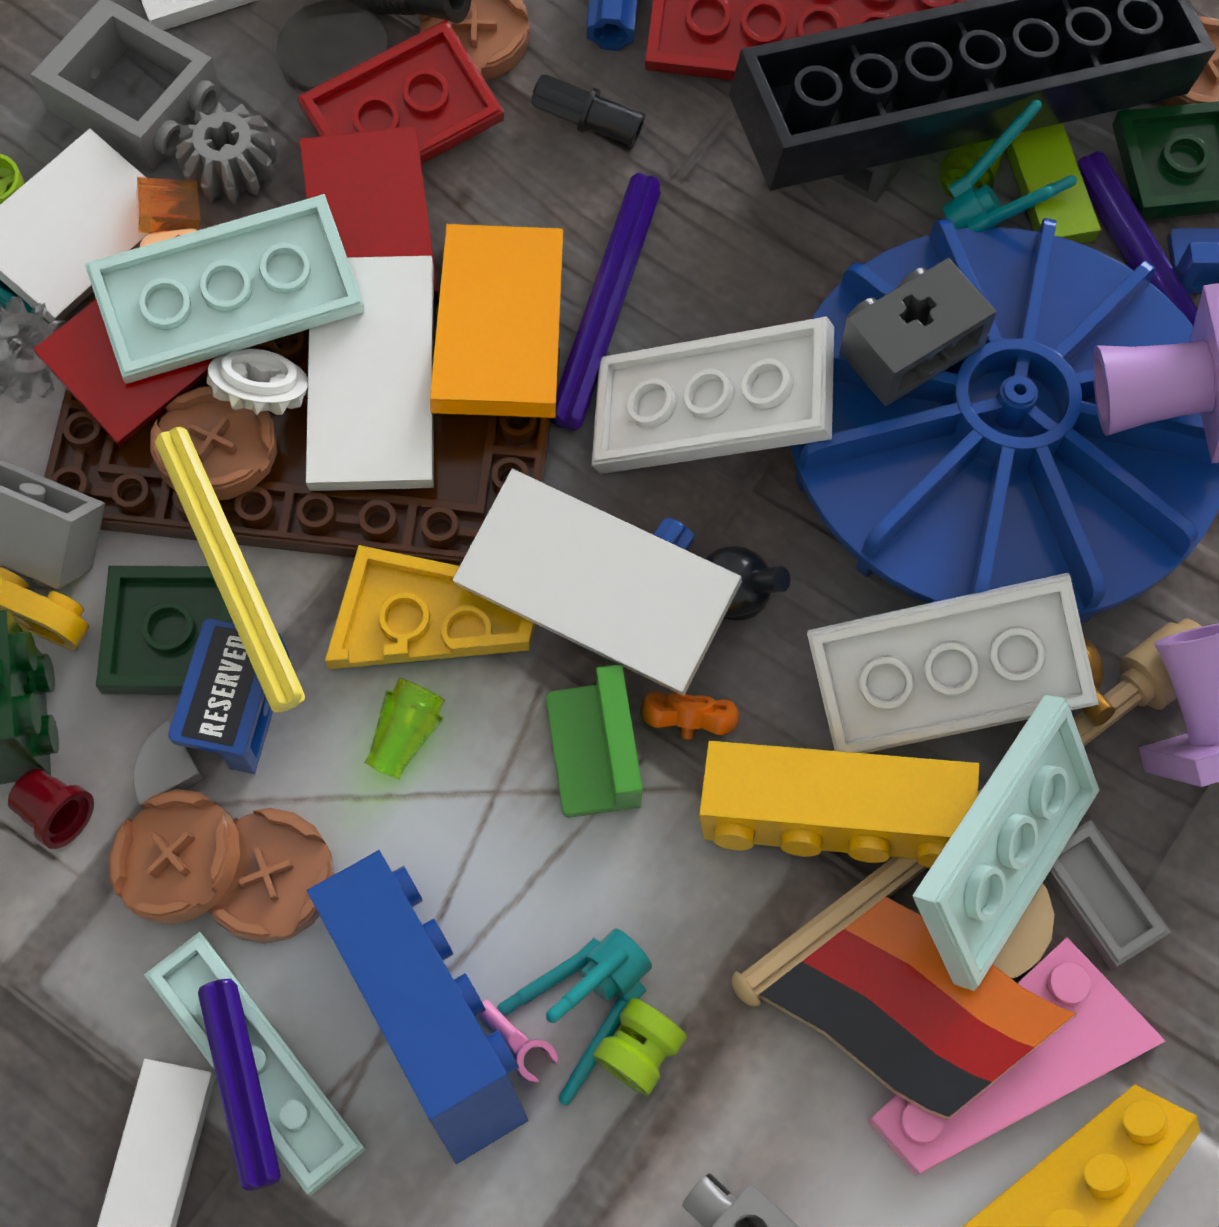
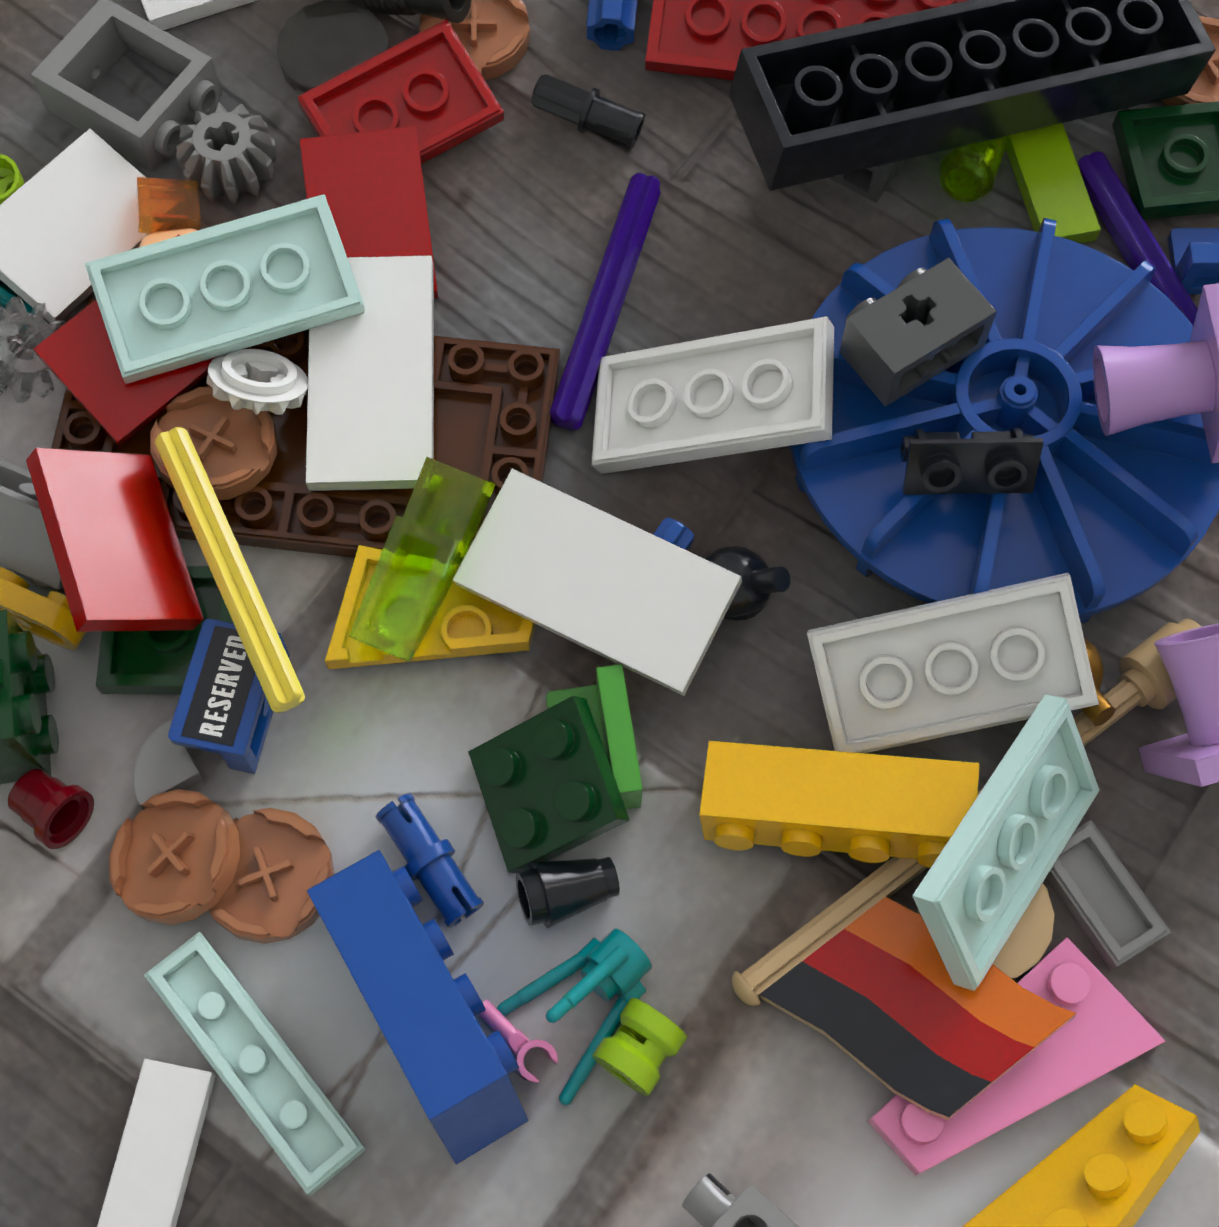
(113, 541): none -> tile
(239, 1085): dark purple axle -> none
(403, 727): clear neon green cone -> none
(421, 558): none -> clear neon green slope
(429, 860): none -> blue pin
(498, 322): light orange tile -> none
(548, 785): none -> dark green plate
(564, 888): none -> black cone
(690, 713): orange piece -> none
(976, 465): none -> black hinge
(981, 207): teal plant -> none

